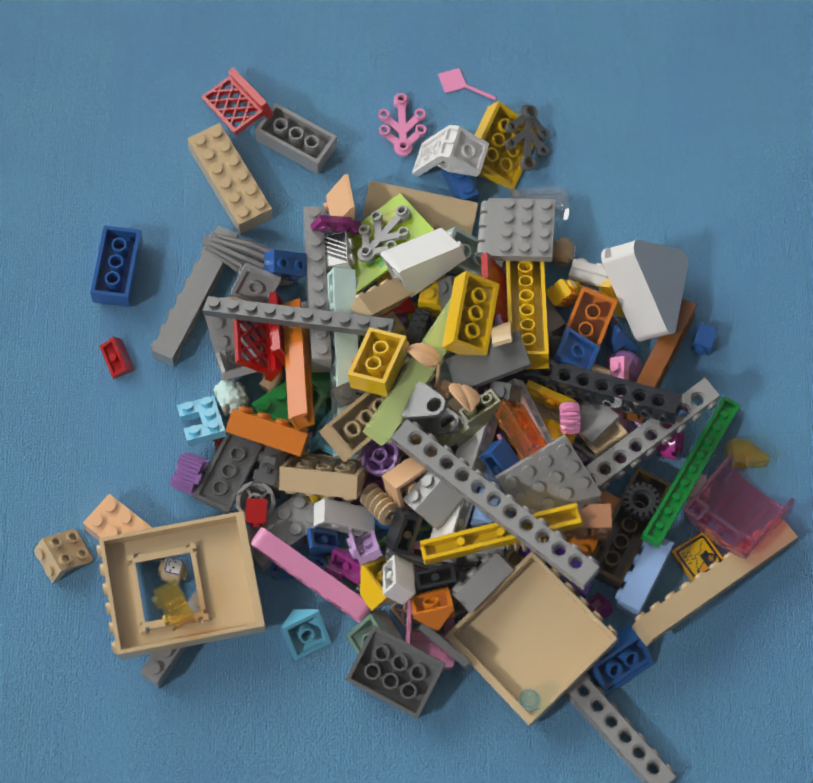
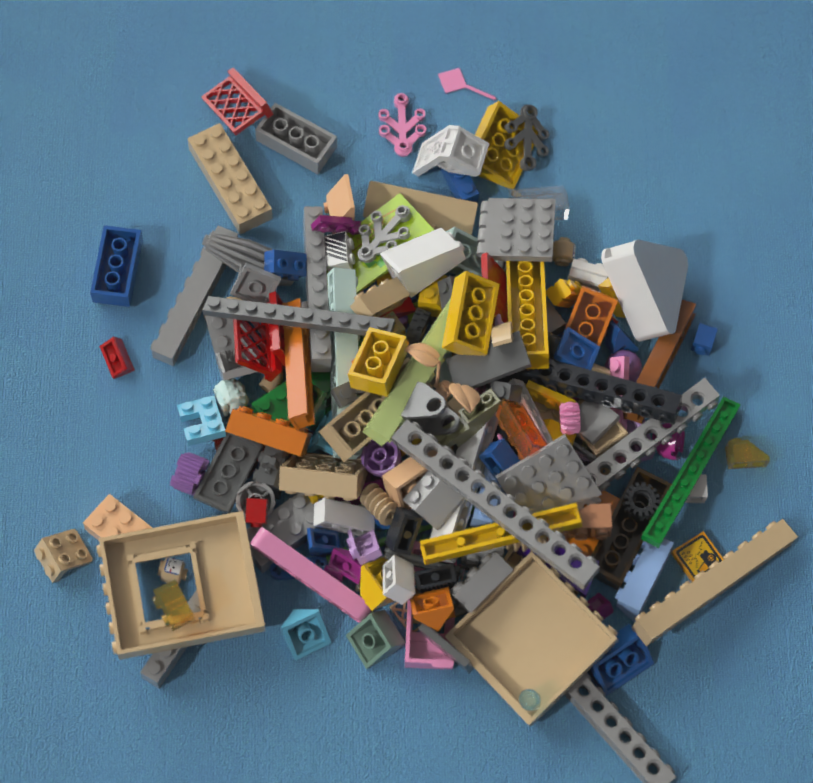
(395, 672): dark grey slope -> none
(734, 511): clear pink windscreen -> none

